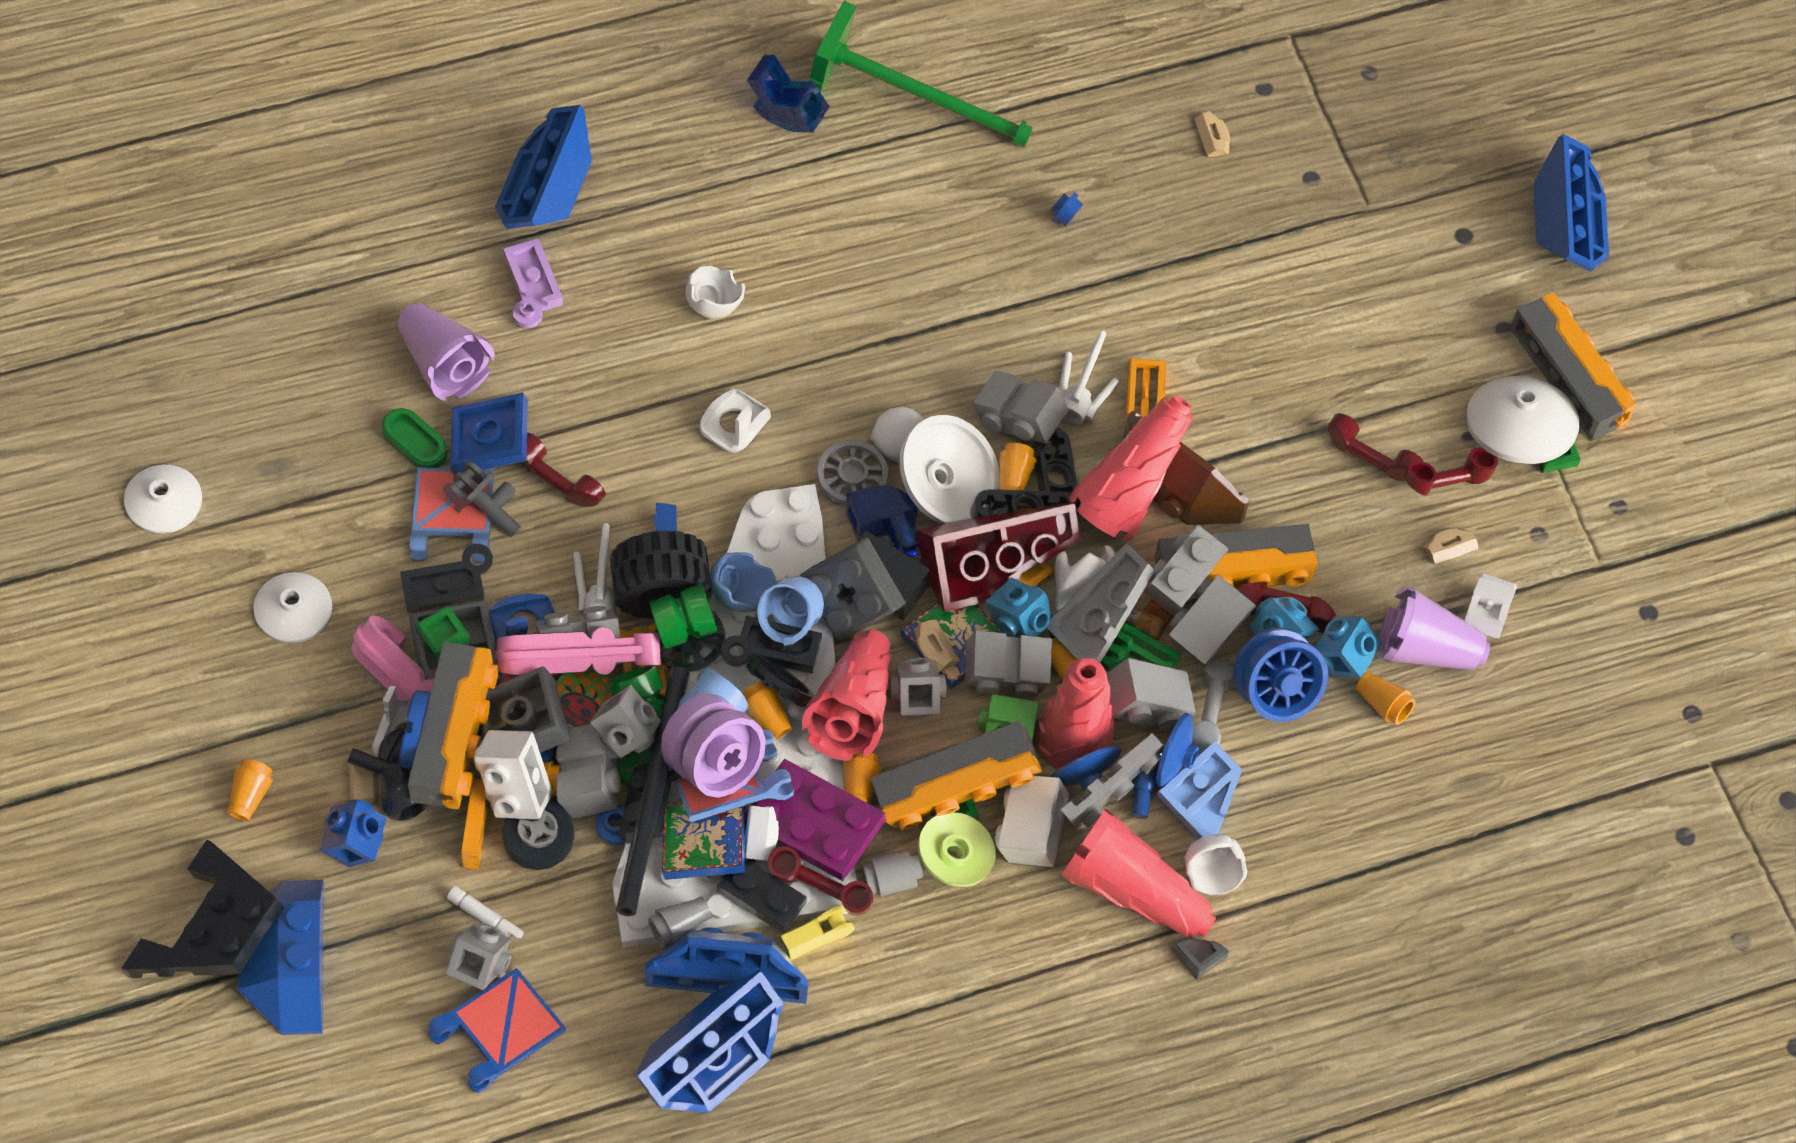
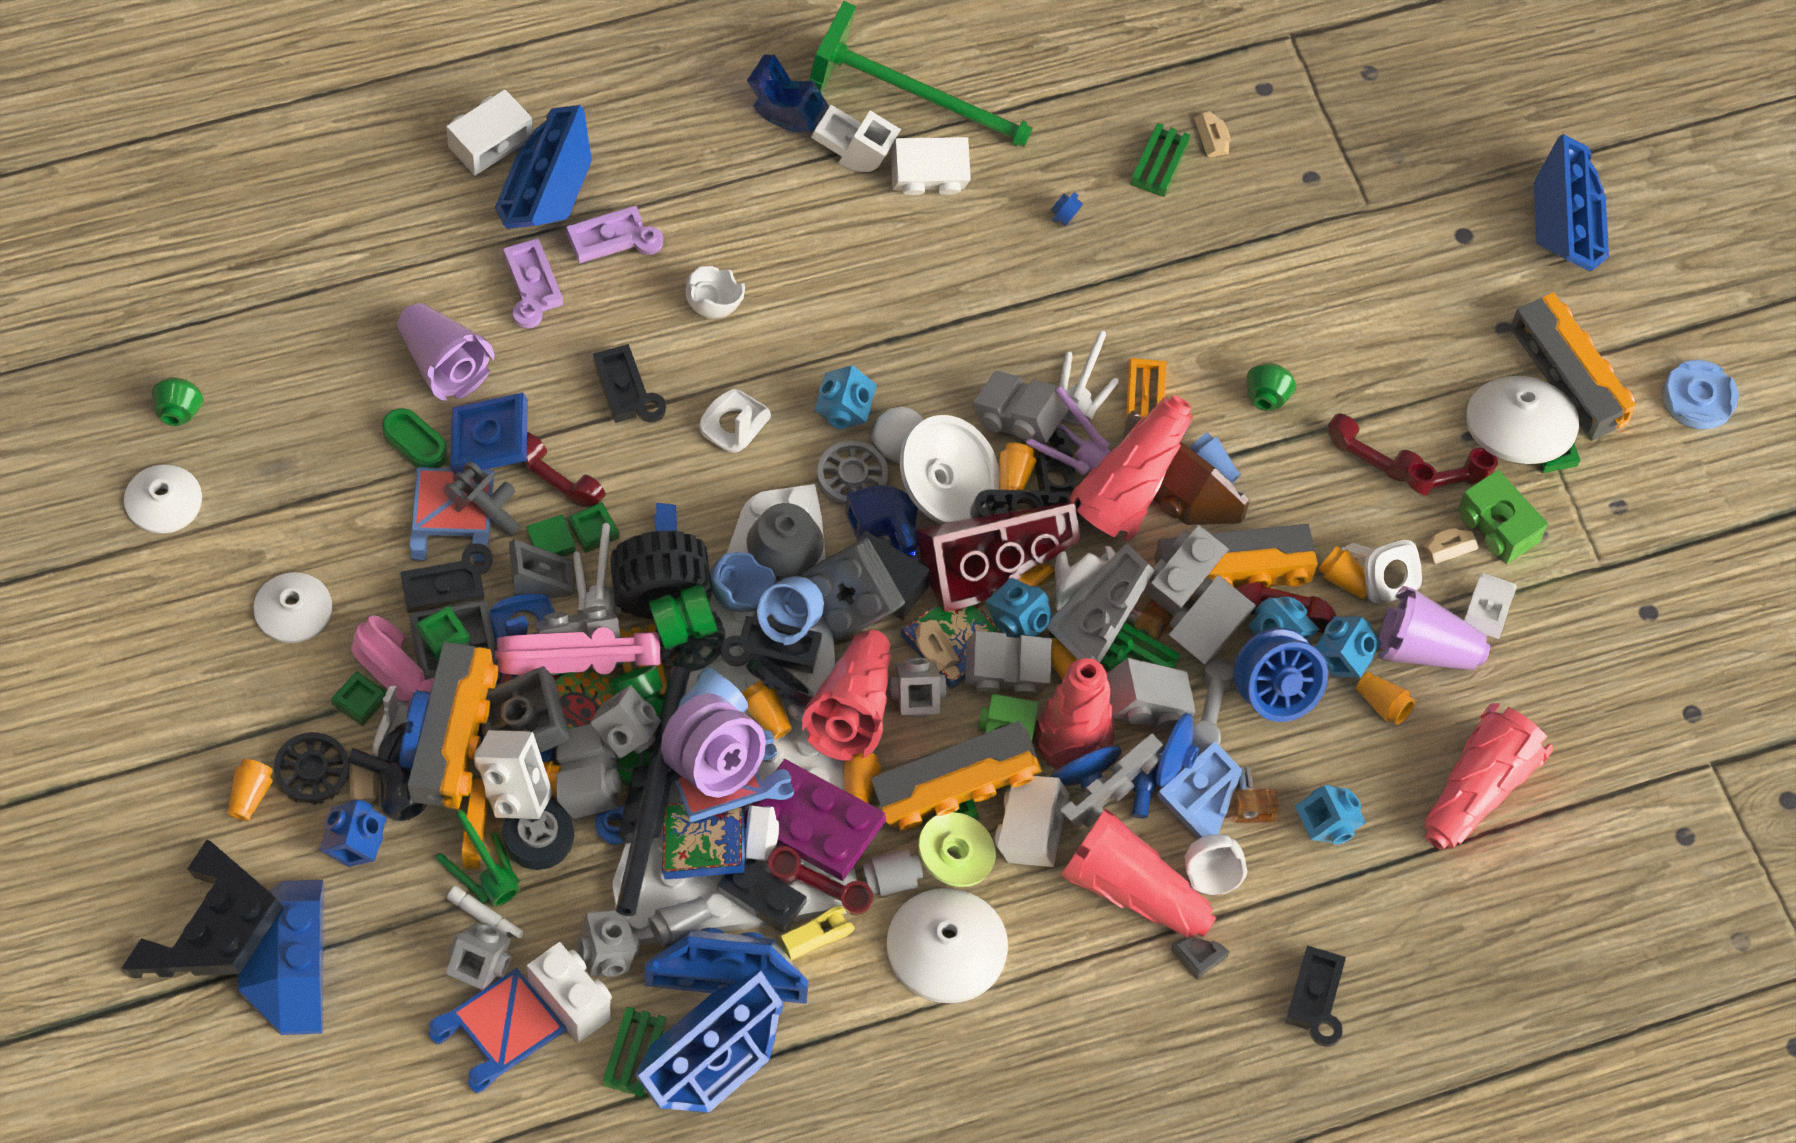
(176, 400): none -> green cone
(311, 768): none -> black wheel
(359, 698): none -> green tile
(489, 132): none -> white brick
(497, 883): none -> green plant
(539, 571): none -> dark grey slope
(552, 536): none -> green tile
(569, 991): none -> white brick
(588, 526): none -> green tile
(607, 943): none -> light grey brick
(613, 234): none -> lavender hinge
(625, 387): none -> black hinge
(643, 1020): none -> green tile
(785, 540): none -> dark grey cone
(845, 397): none -> dark azure brick
(858, 143): none -> white brick
(930, 165): none -> white brick
(942, 966): none -> white dish
(1089, 452): none -> lavender plant
(1170, 137): none -> green tile
(1215, 454): none -> medium blue cone
(1254, 804): none -> clear orange piece
(1270, 386): none -> green cone
(1316, 994): none -> black hinge
(1331, 814): none -> dark azure brick
(1345, 572): none -> light orange cone
(1377, 560): none -> white piece
(1493, 763): none -> coral cone
(1500, 499): none -> bright green brick
(1700, 394): none -> light blue tile

